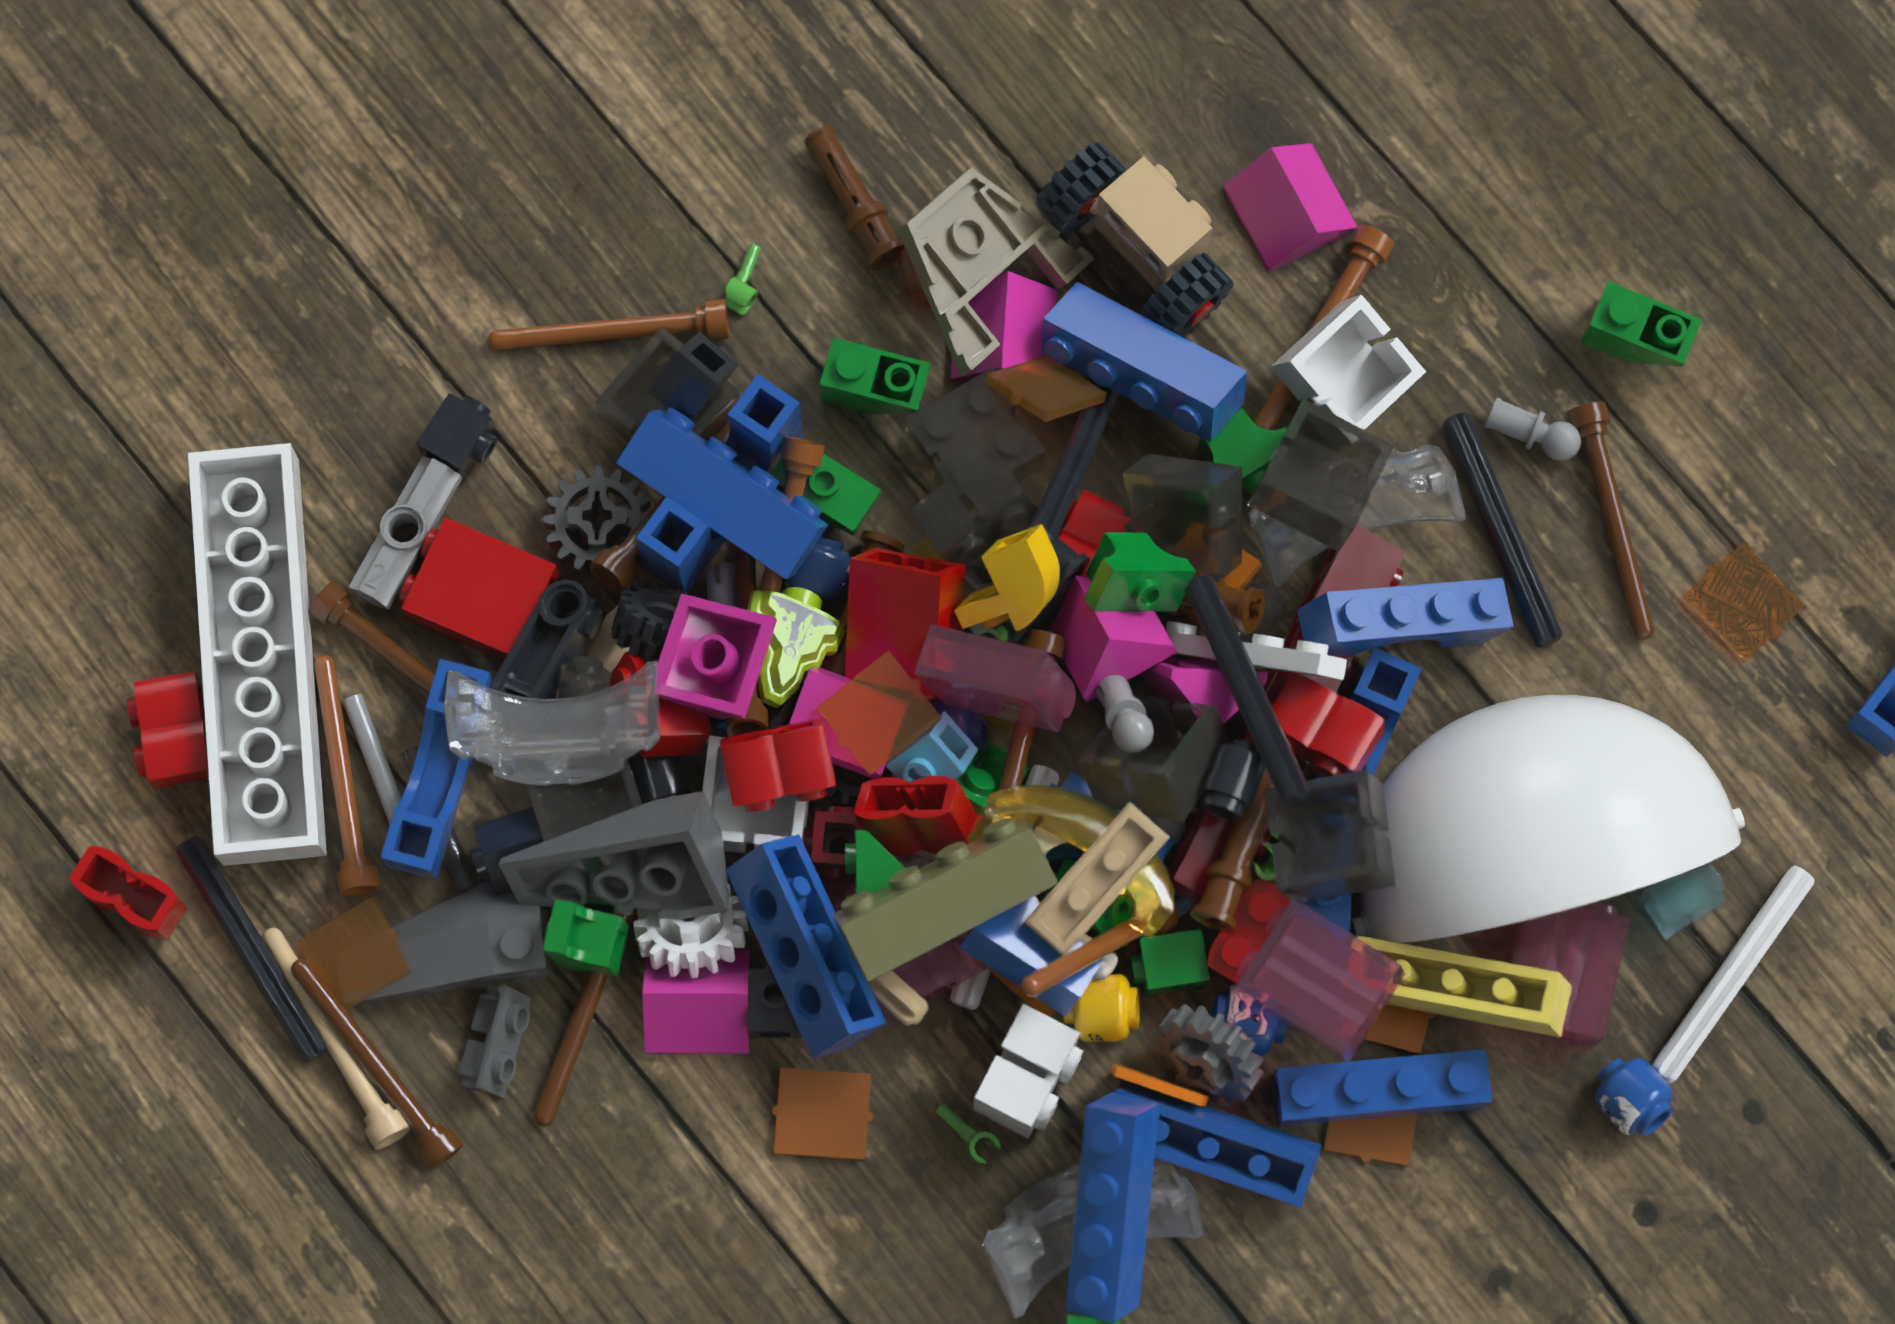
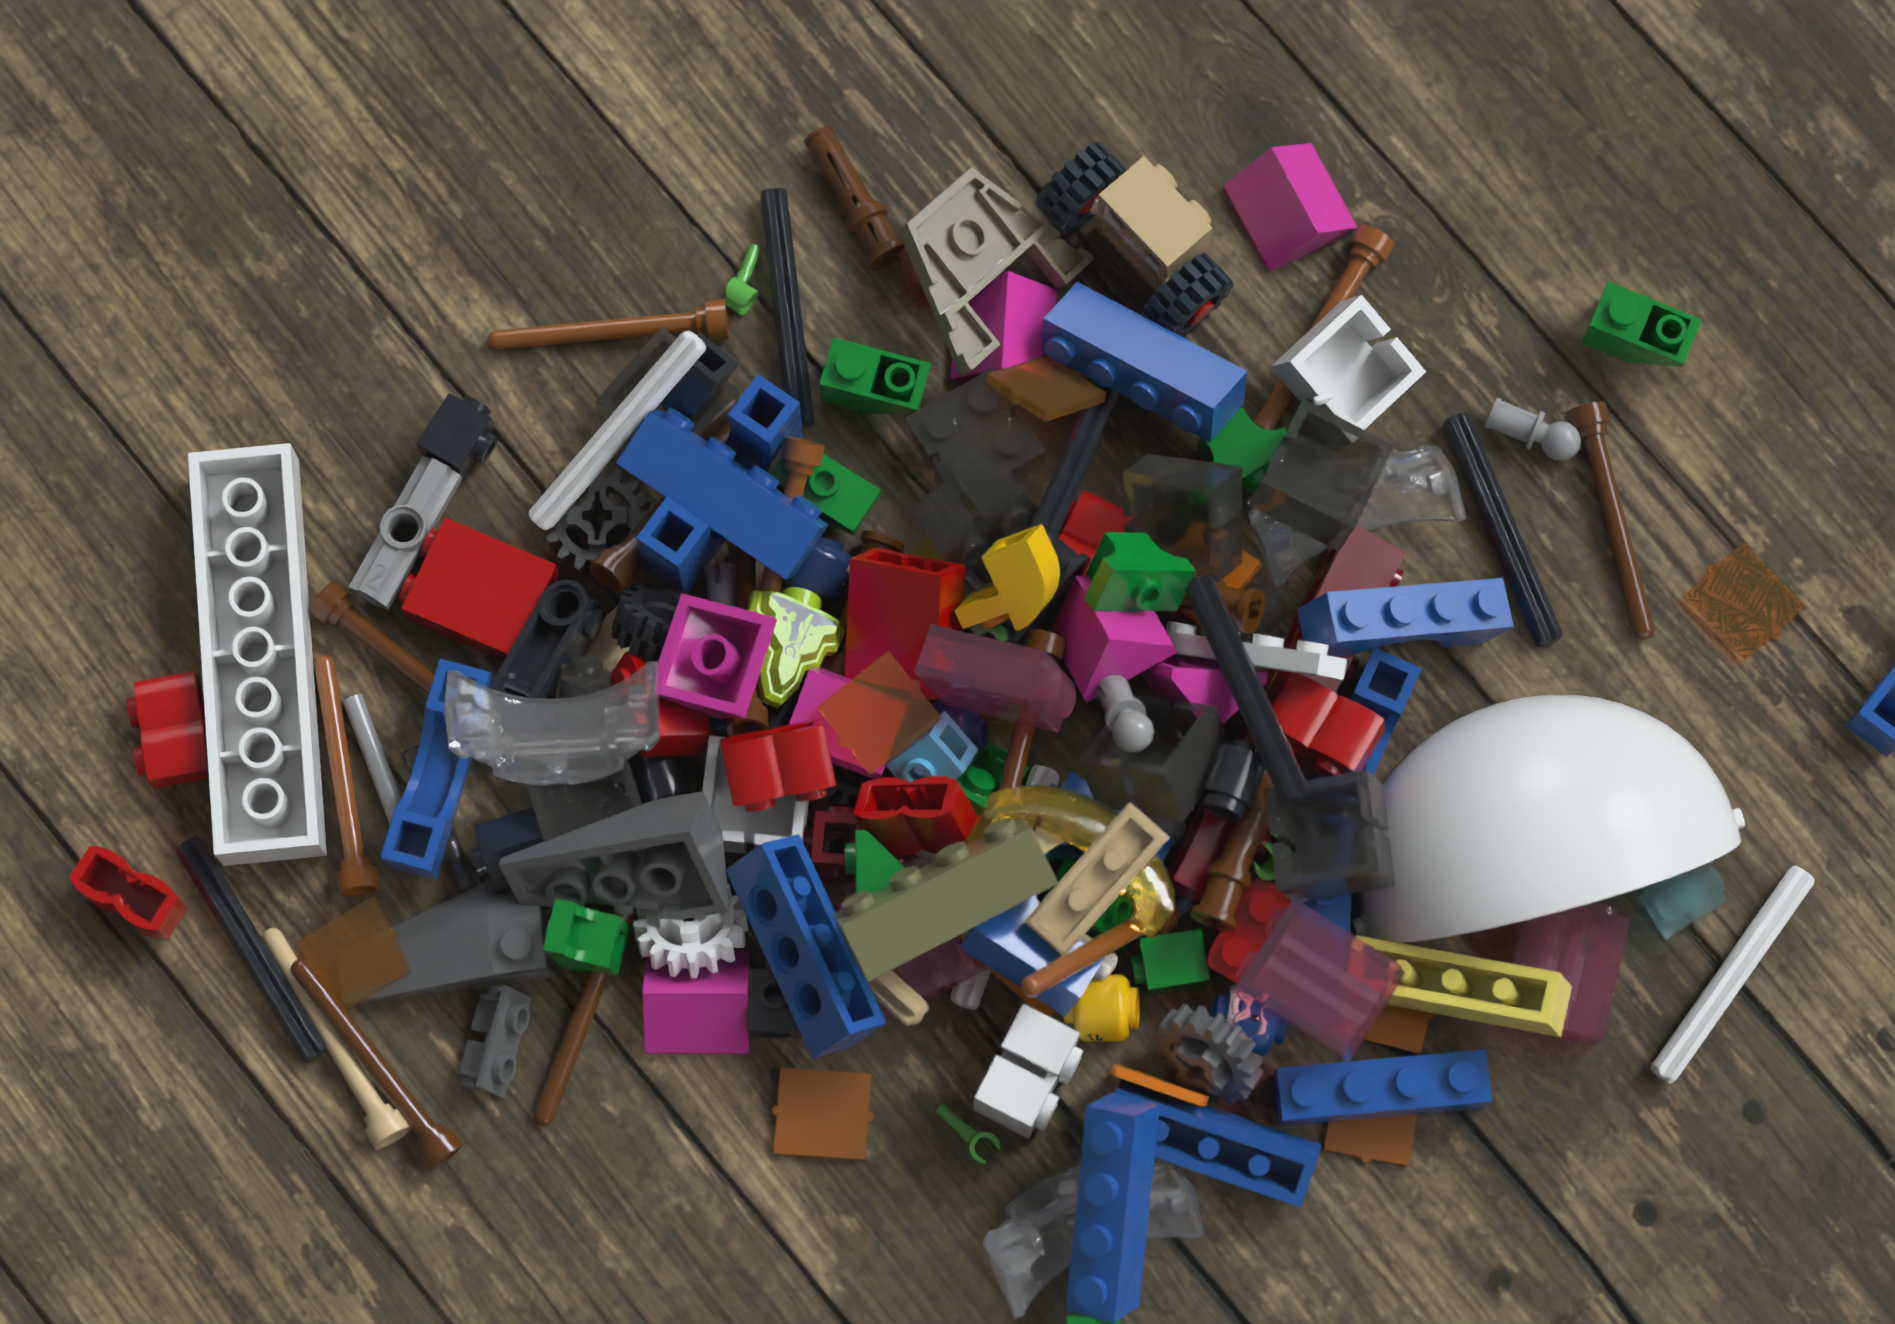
(617, 430): none -> white axle
(786, 300): none -> black axle
(1634, 1096): blue head -> none

